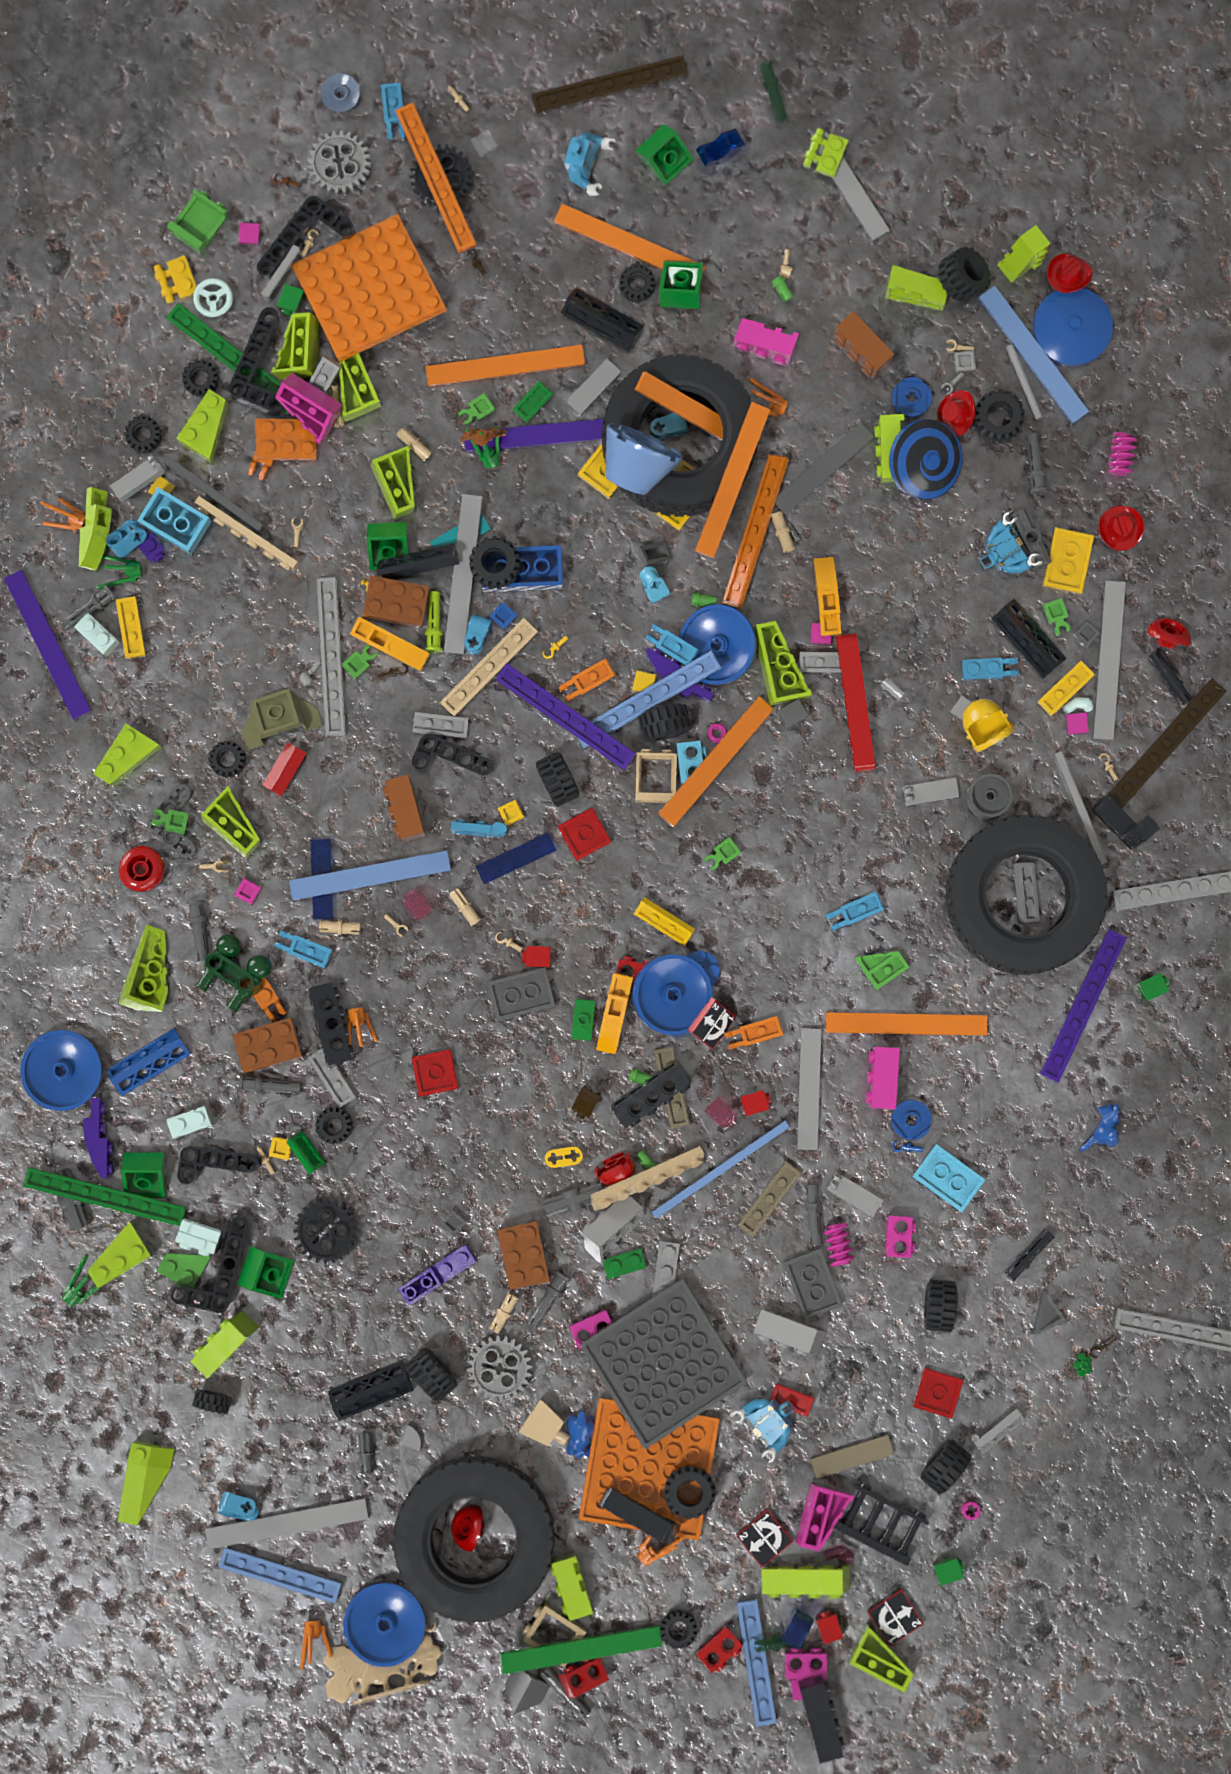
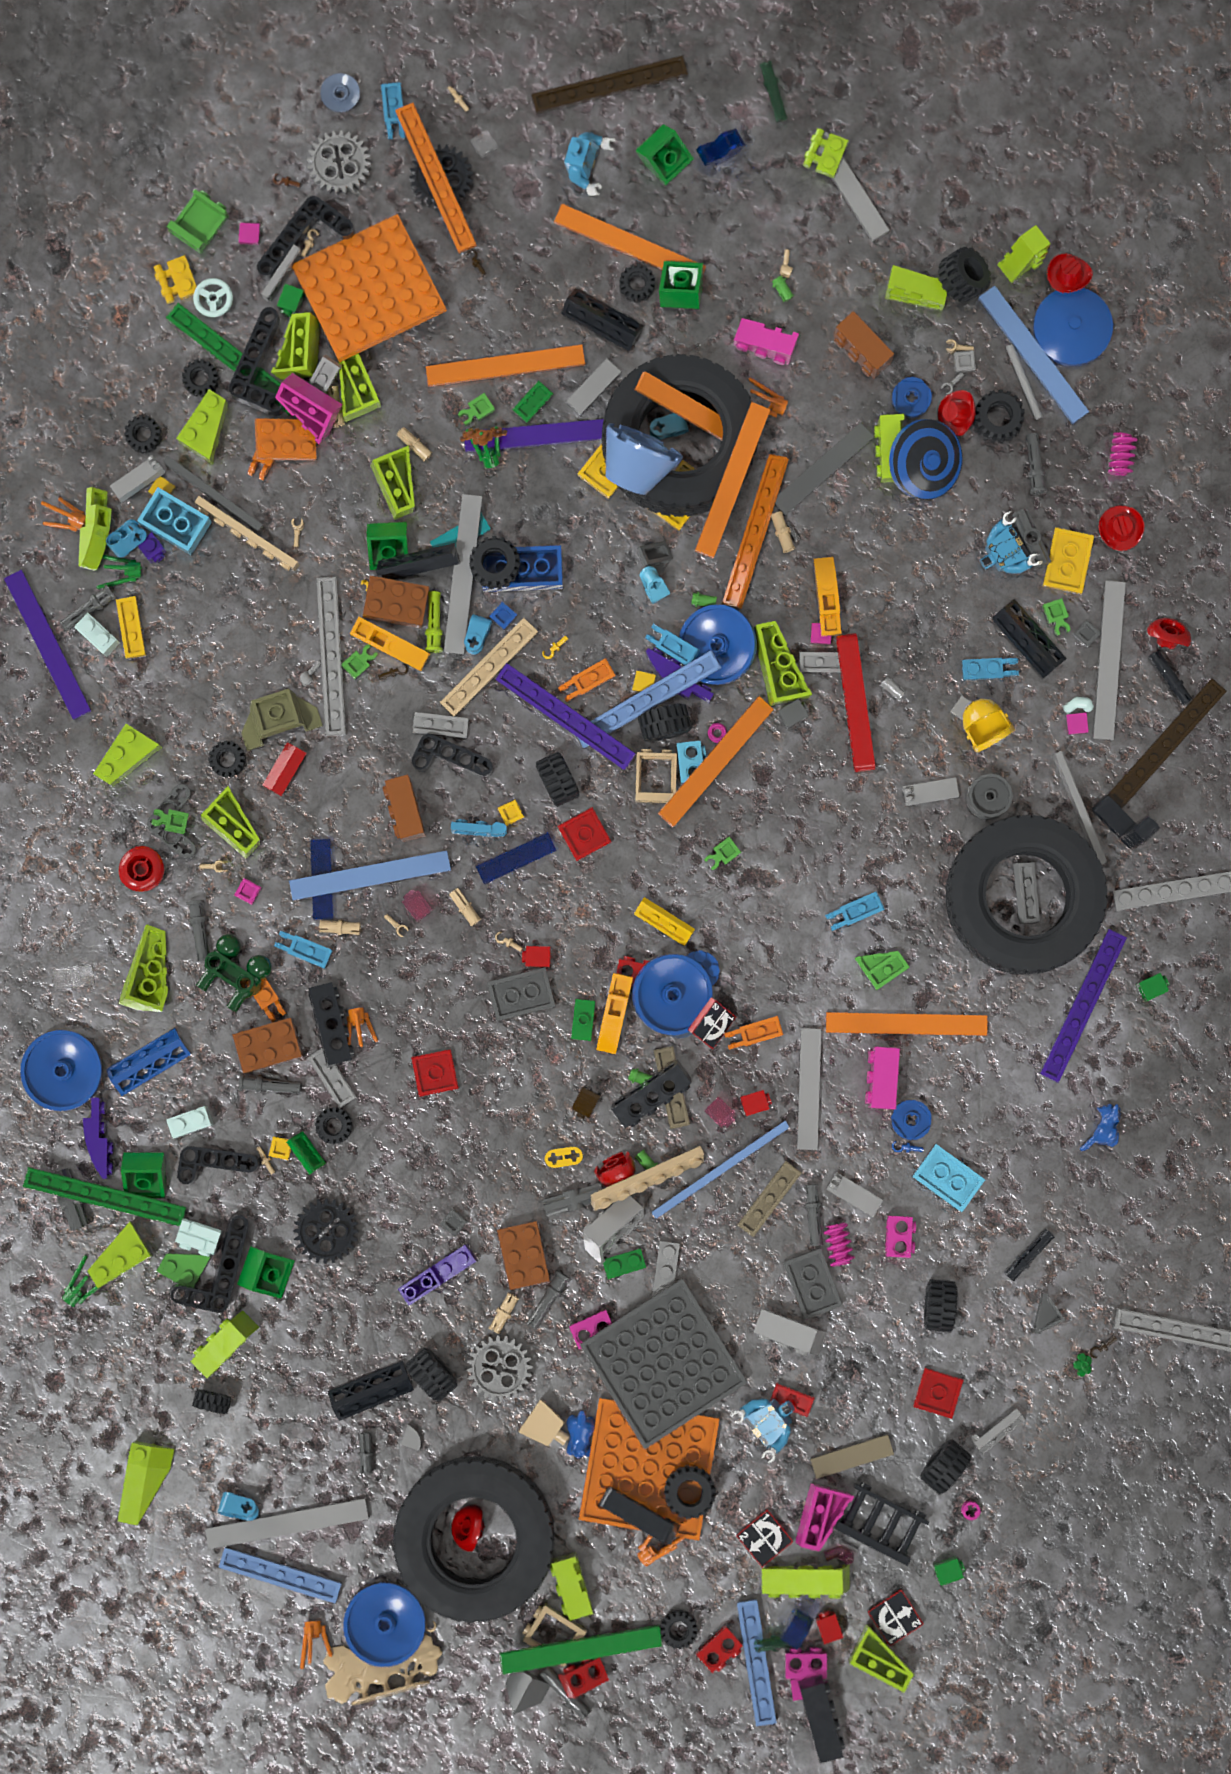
(1065, 688): yellow plate -> none
(1109, 767): tan hand -> none

